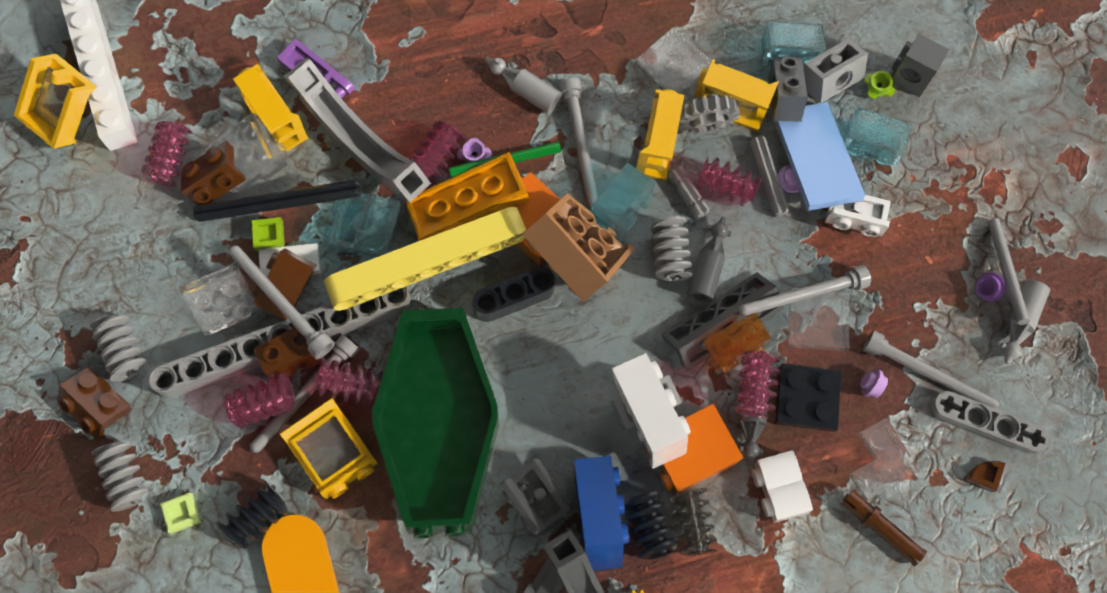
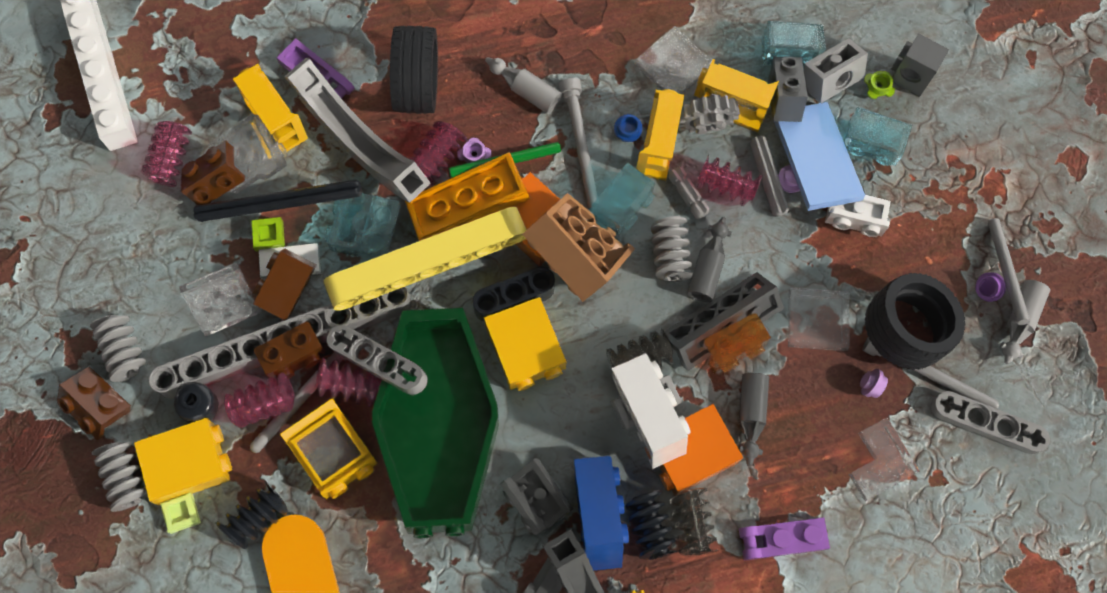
(53, 100): yellow window -> none
(183, 460): none -> yellow brick
(195, 402): none -> black head
(318, 343): light grey piece -> none
(377, 357): none -> light grey beam
(413, 69): none -> black tyre
(525, 344): none -> yellow brick
(628, 128): none -> blue plate
(656, 347): none -> clear smoke piece
(756, 384): clear pink piece -> none
(782, 486): white brick -> none
(785, 538): none -> medium lavender plate
(808, 397): black plate -> none
(856, 278): light grey piece -> none
(889, 532): reddish brown pin -> none
(934, 302): none -> black tyre
(986, 475): reddish brown tile -> none

